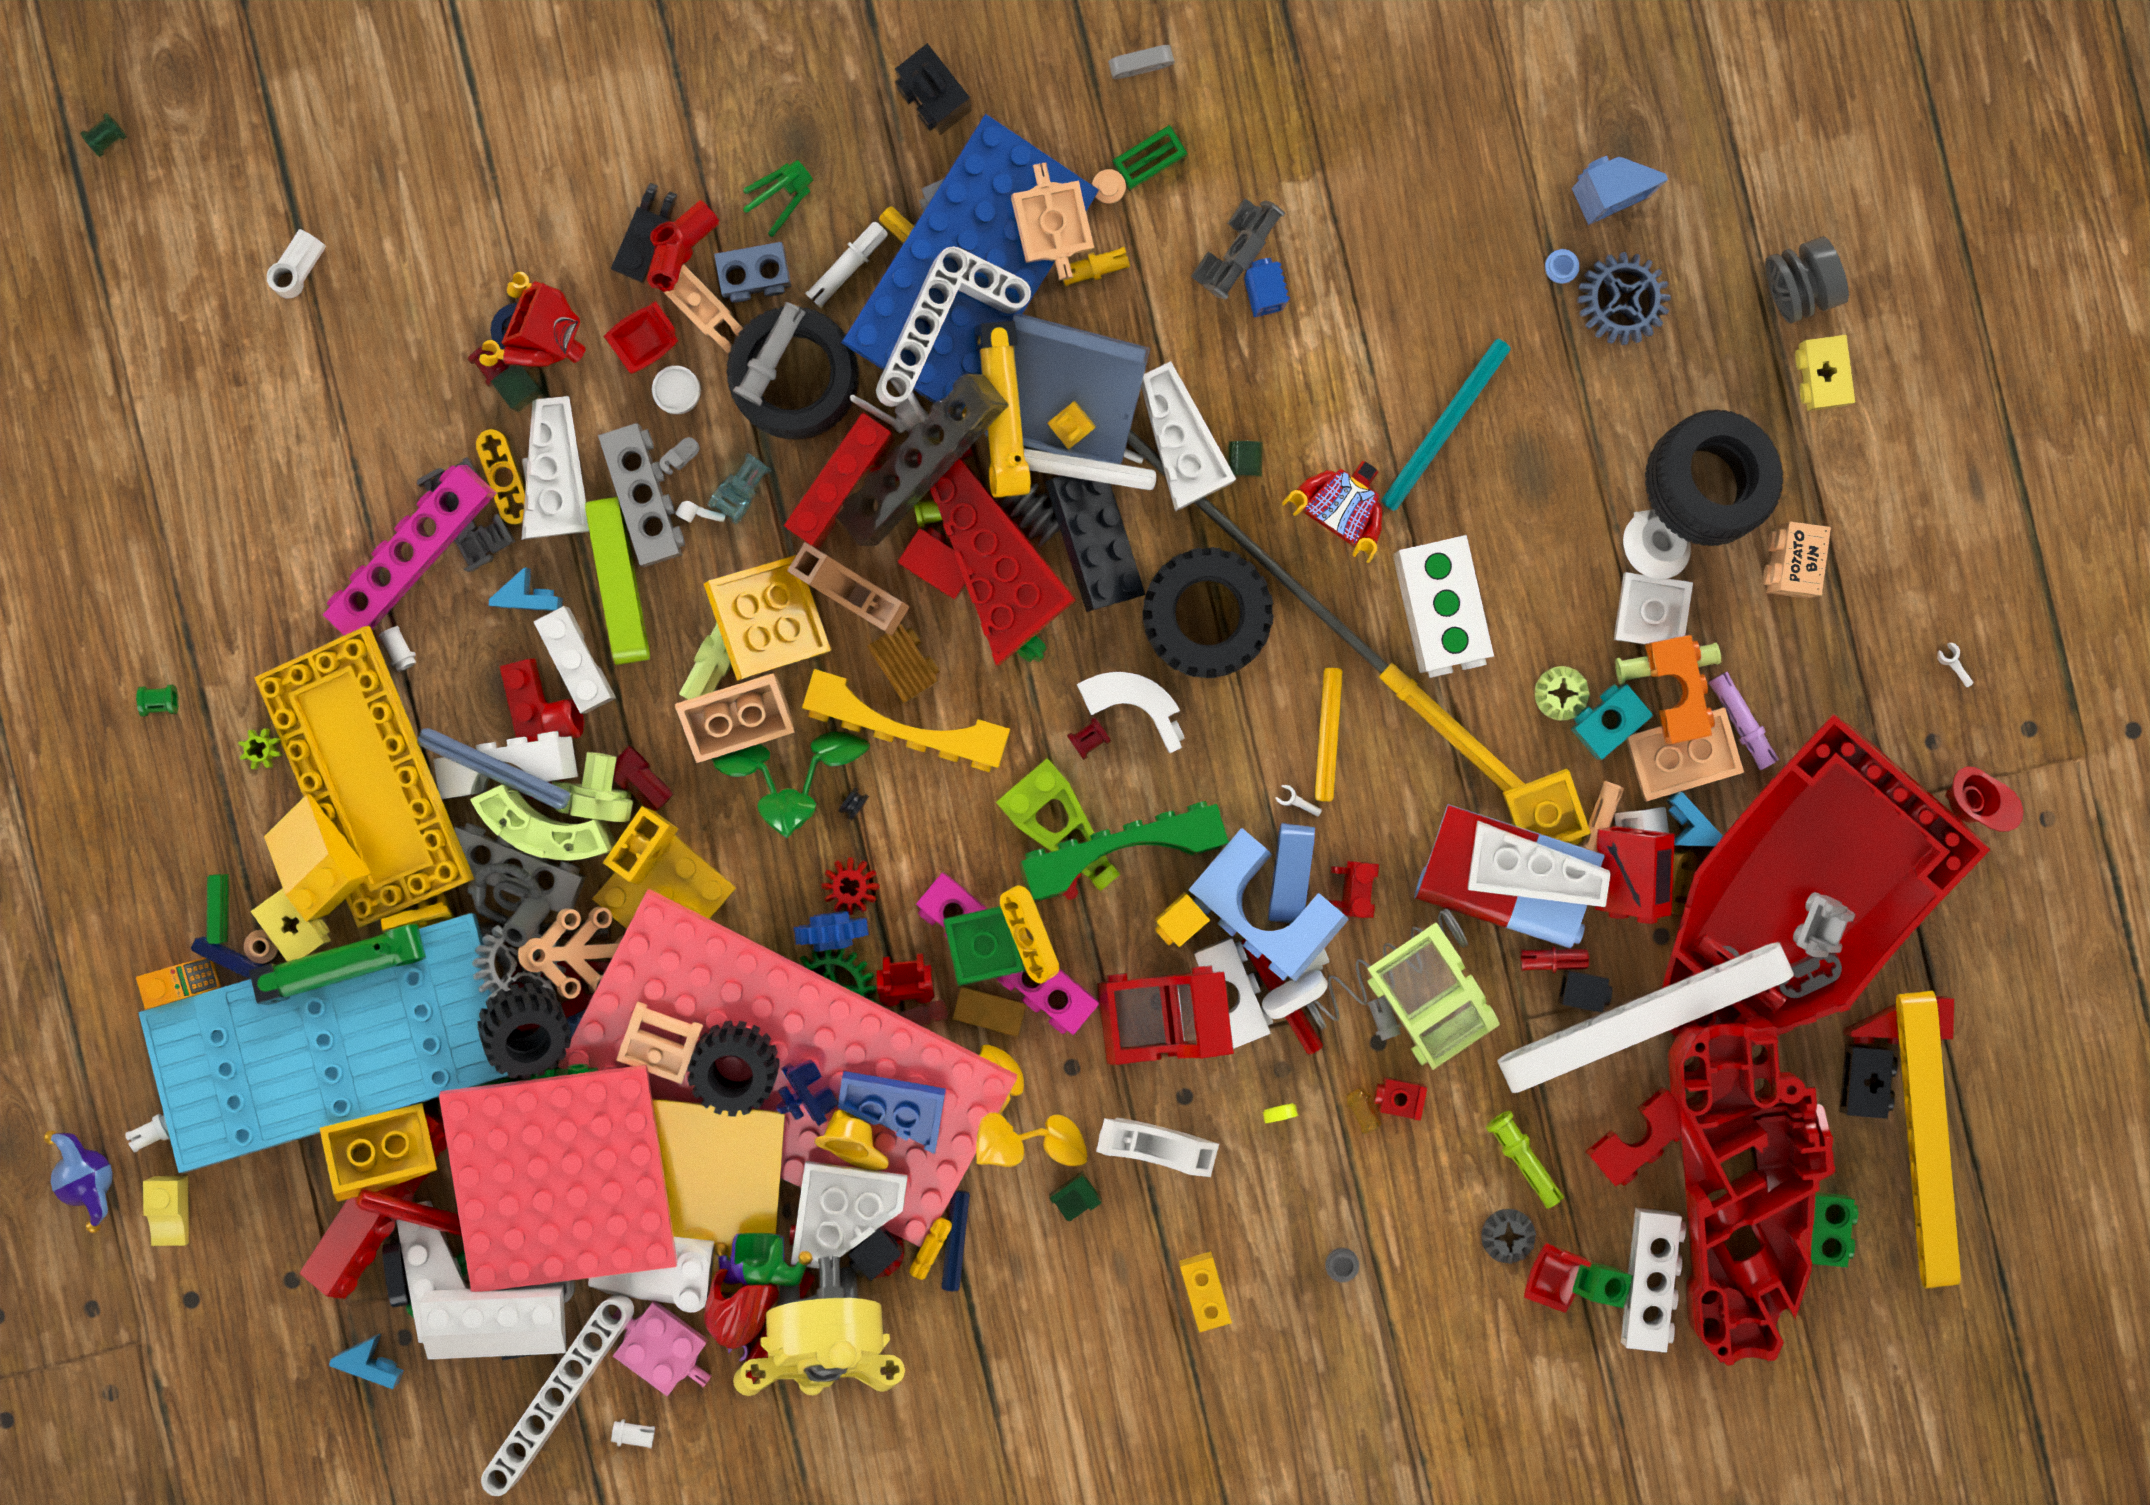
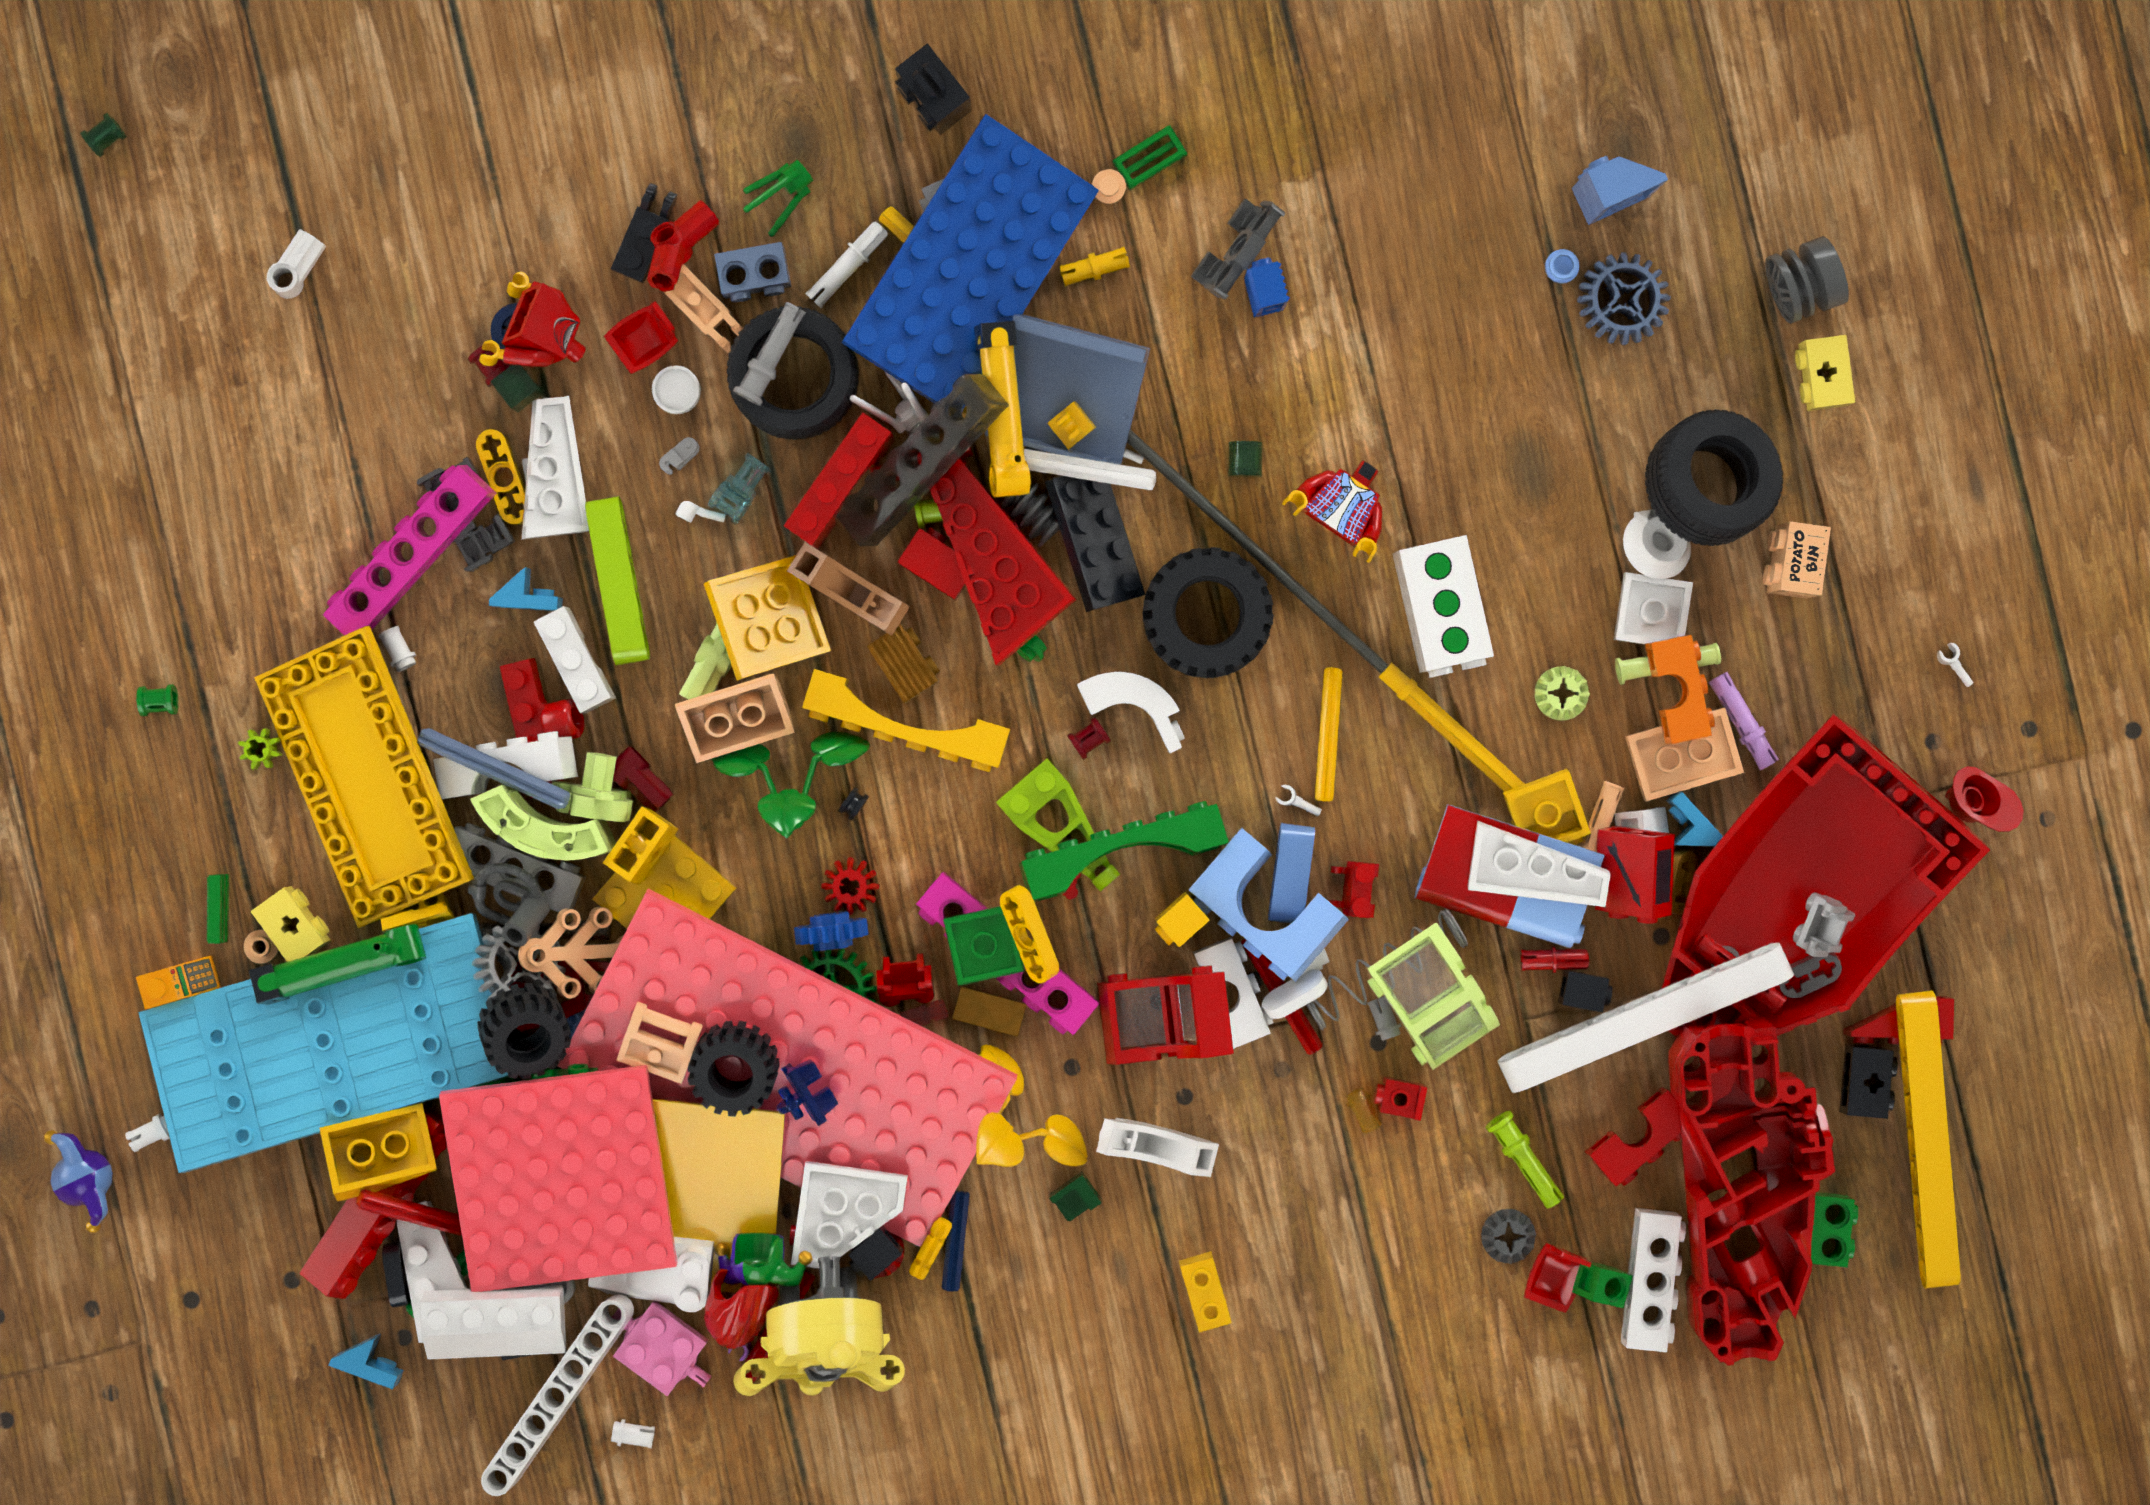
(167, 1209): light yellow arch -> none
(224, 956): clear blue tile -> none
(313, 860): yellow slope -> none
(616, 448): light grey brick -> none
(852, 1141): yellow piece -> none
(902, 1106): wing -> none
(936, 313): white beam -> none
(1052, 221): light nougat plate -> none
(1141, 62): light grey beam -> none
(1184, 442): white wing -> none
(1280, 1113): neon yellow tile -> none
(1342, 1264): flat silver plate -> none
(1445, 424): teal axle -> none
(1630, 714): teal brick -> none

